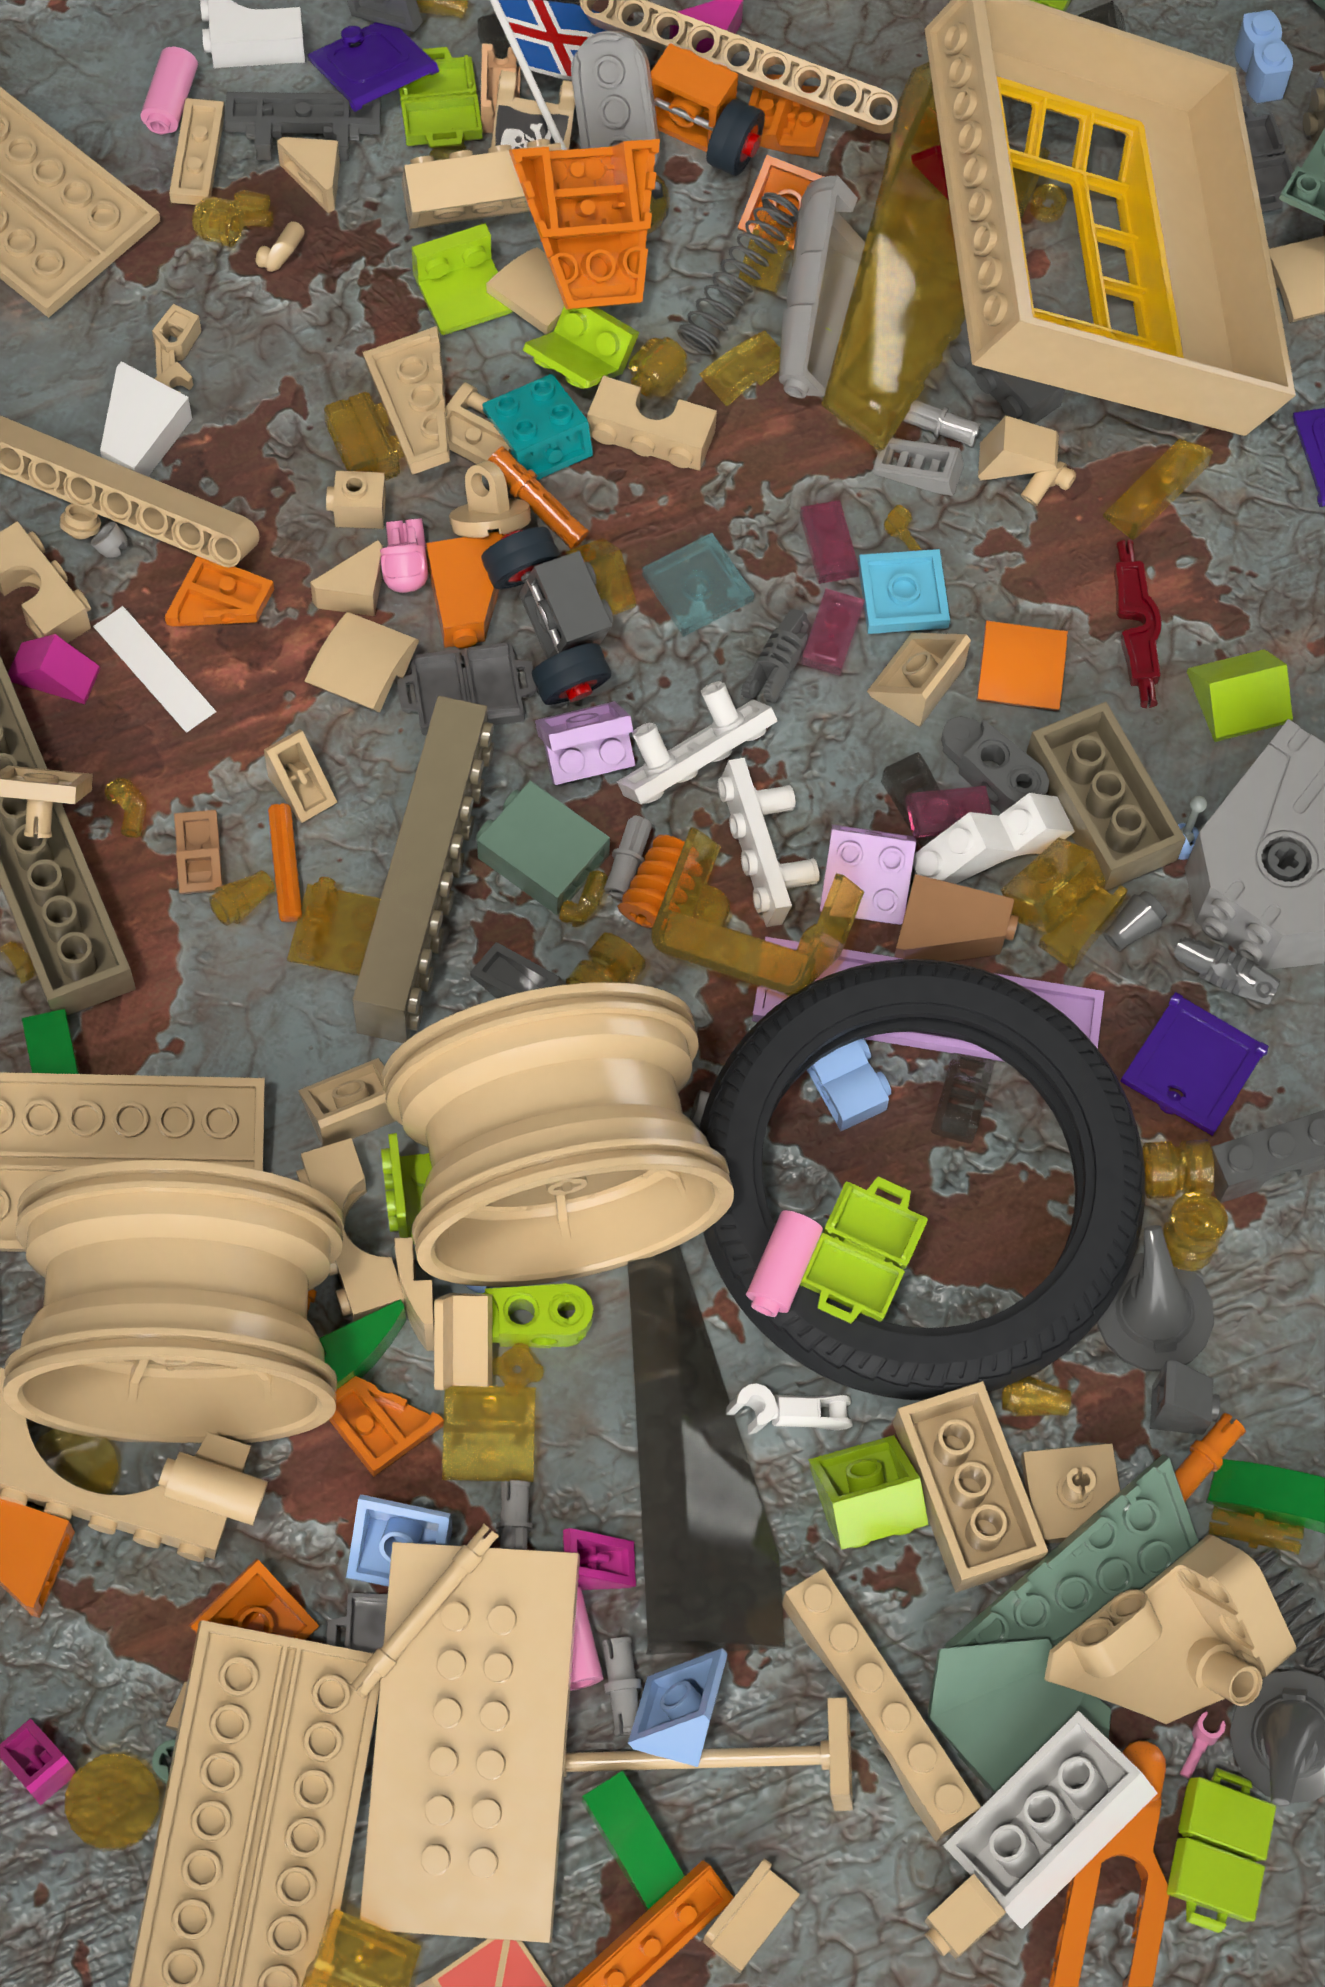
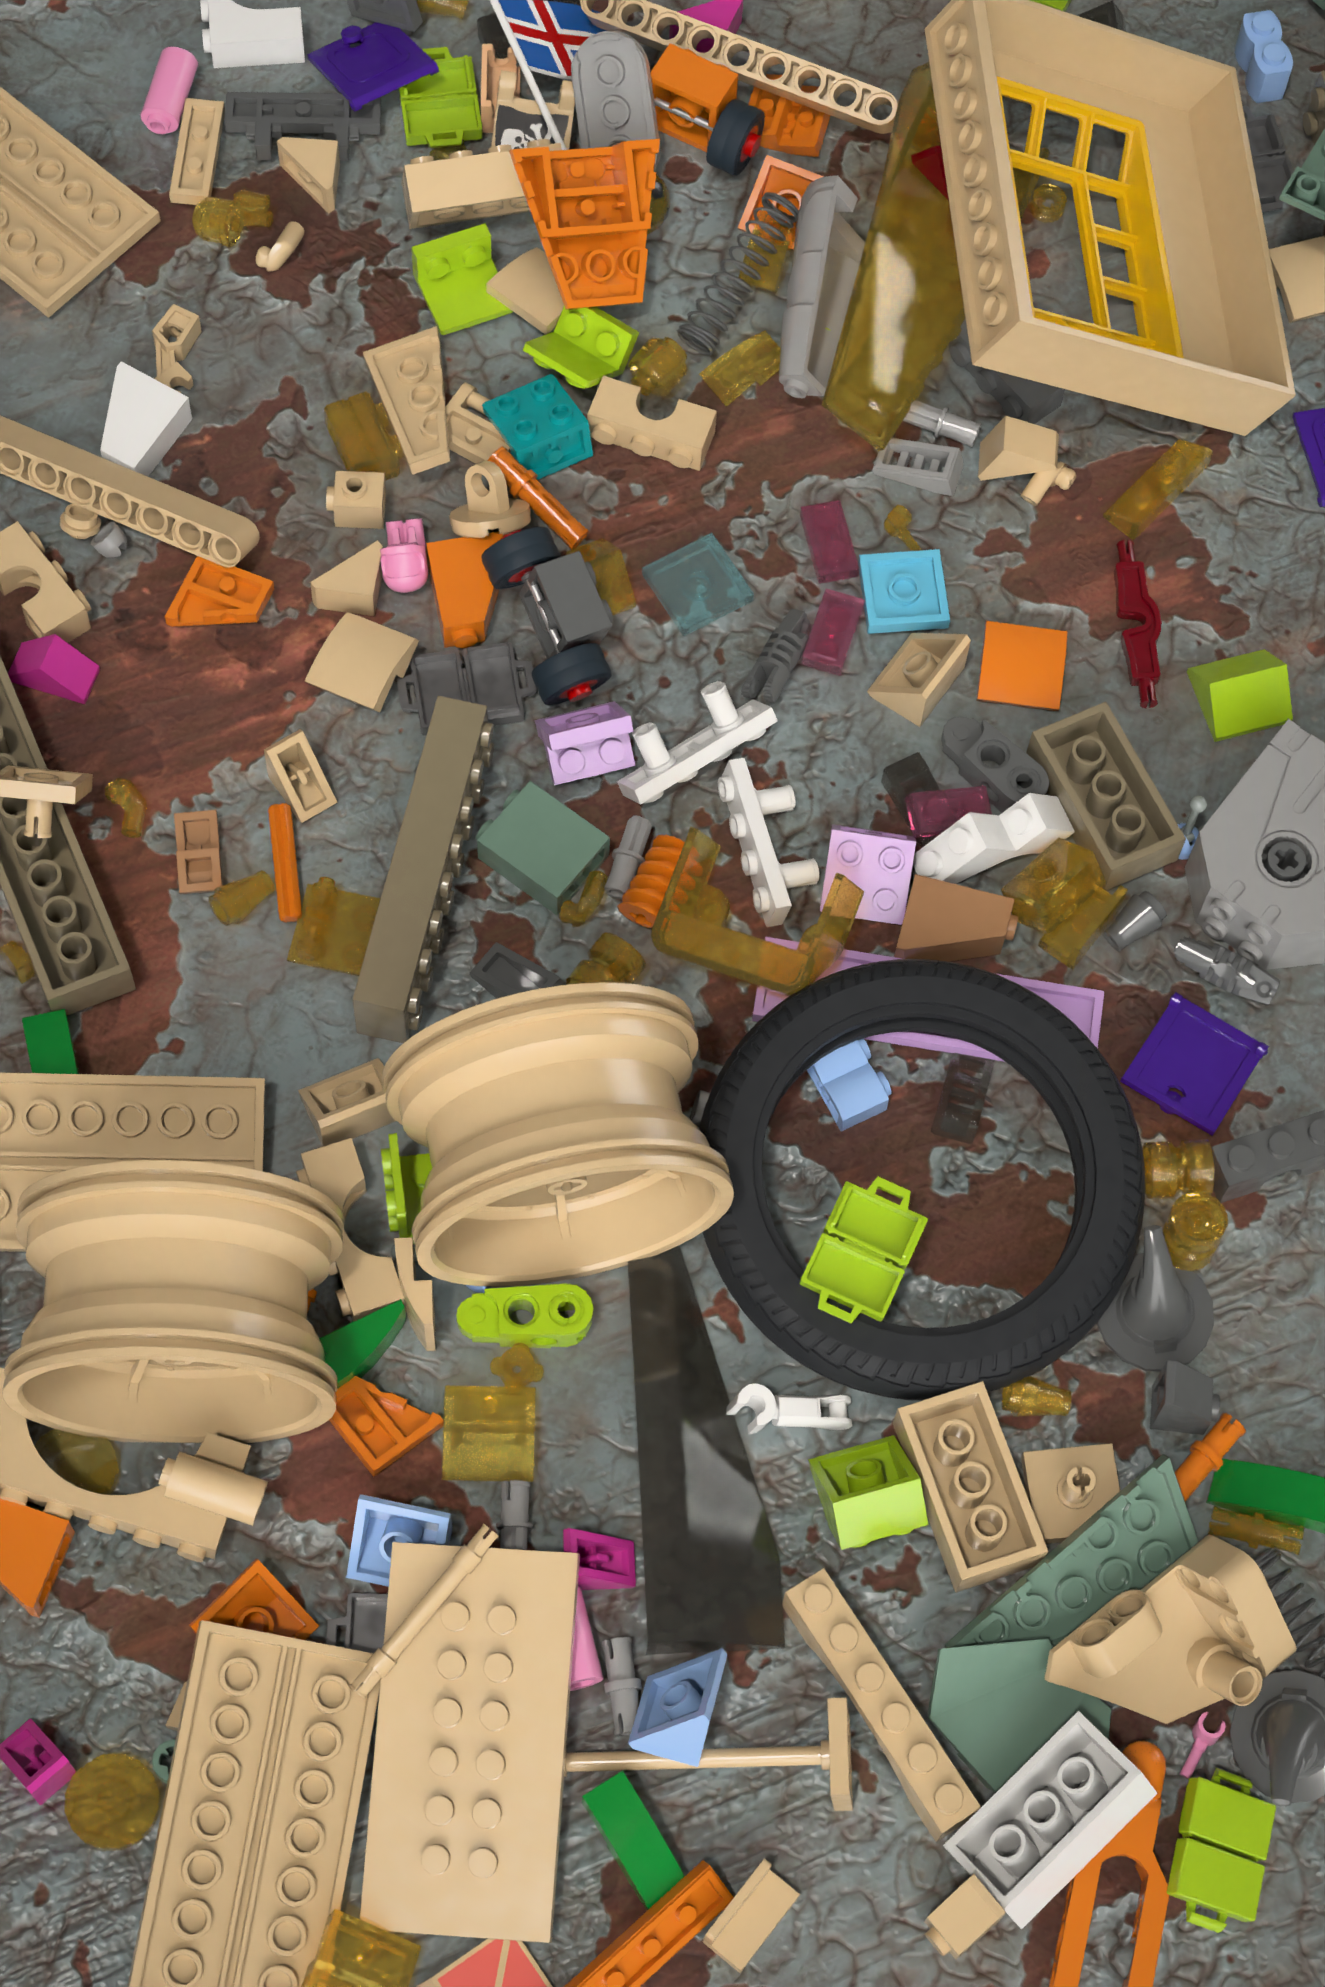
(154, 669): white sticker -> none
(462, 1340): tan panel -> none
(783, 1263): bright pink brick -> none

